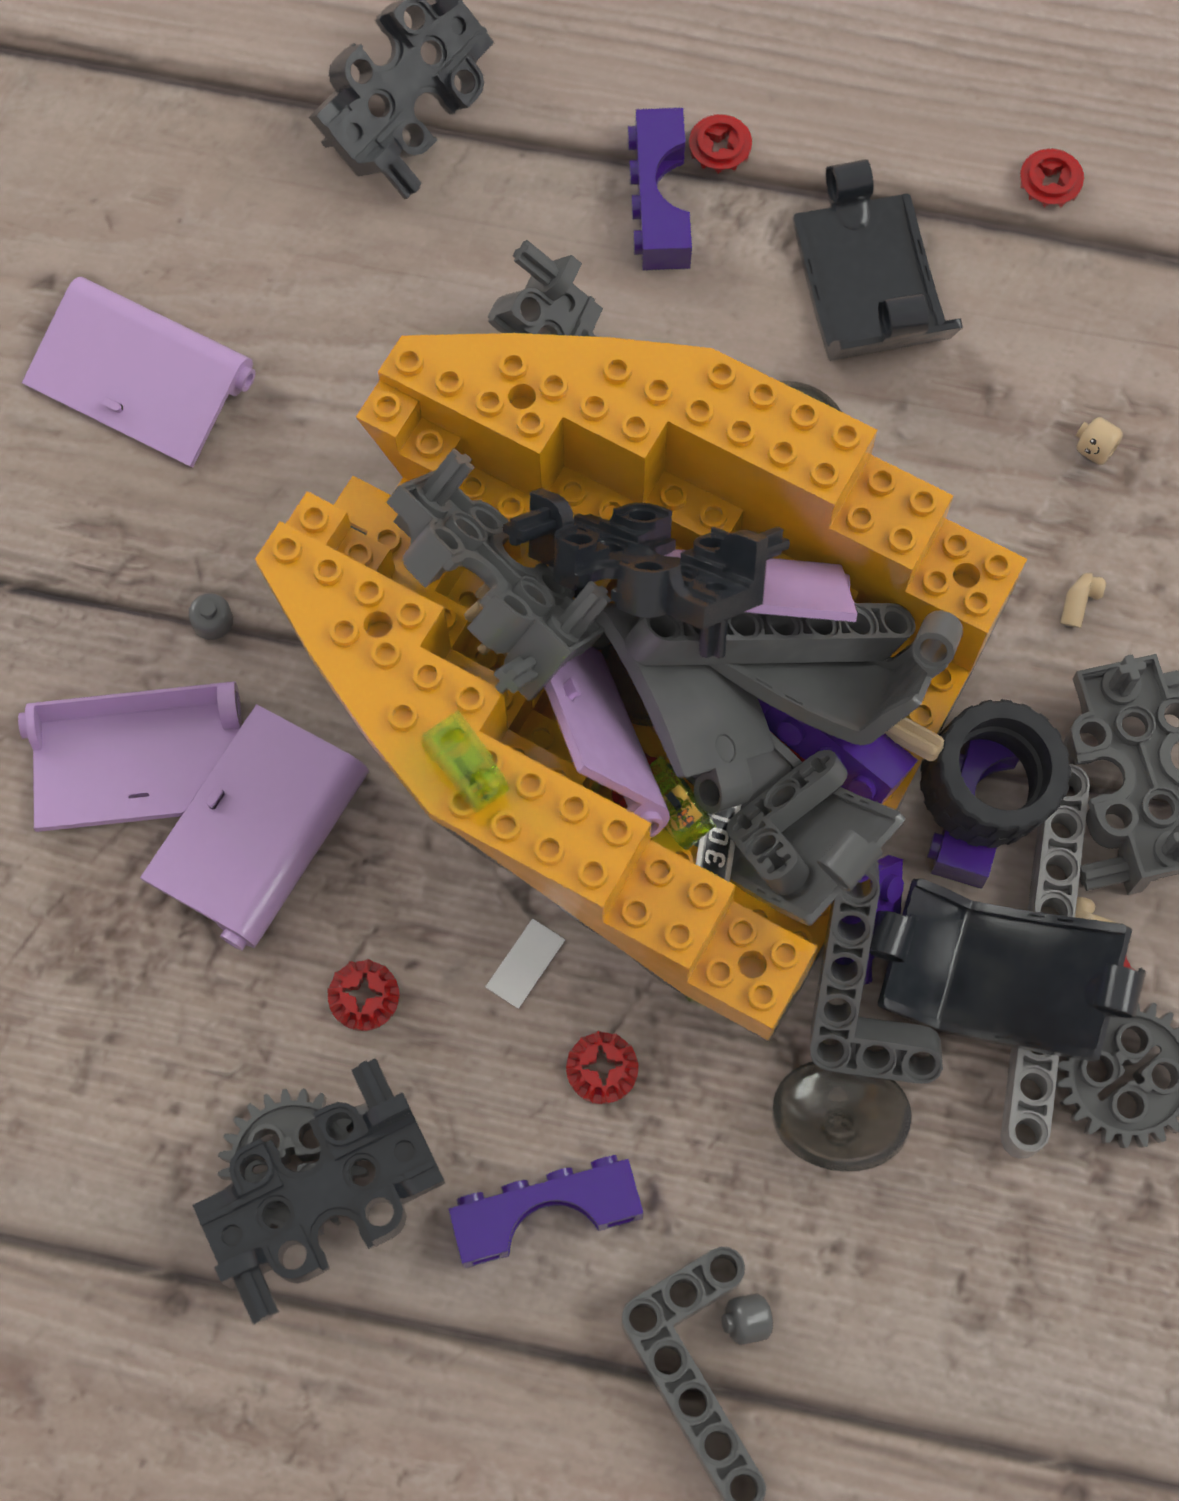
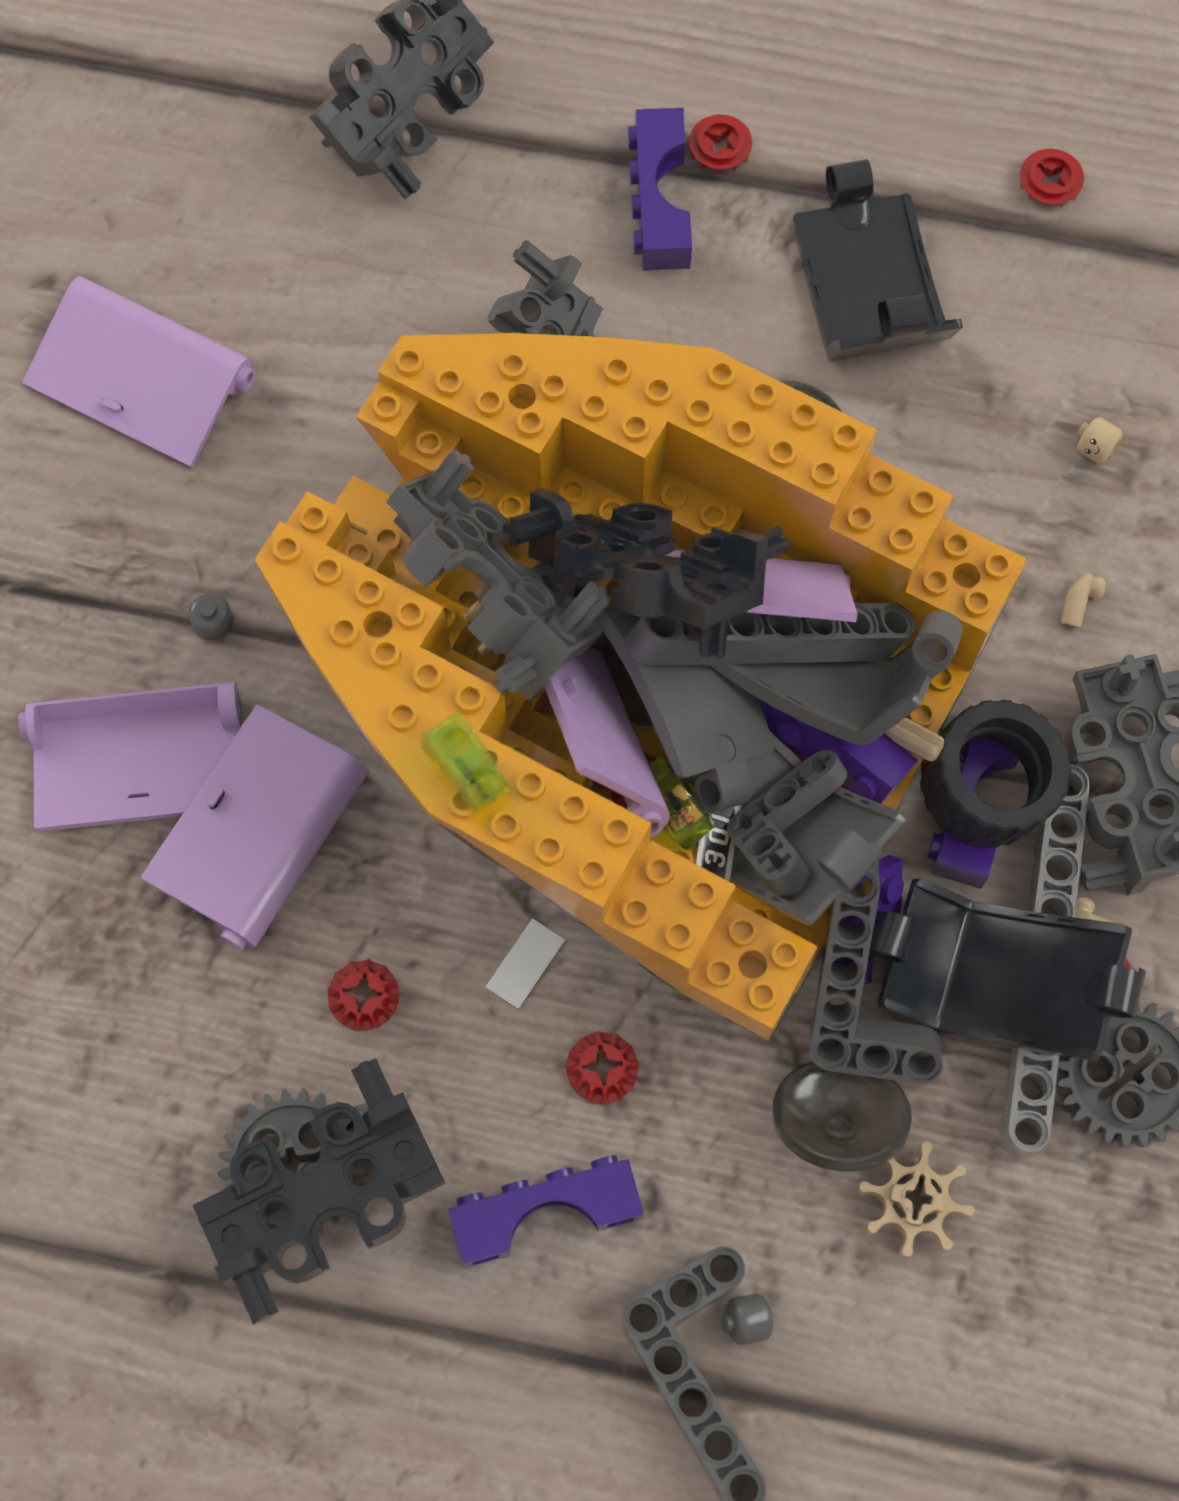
(937, 1202): none -> tan gear

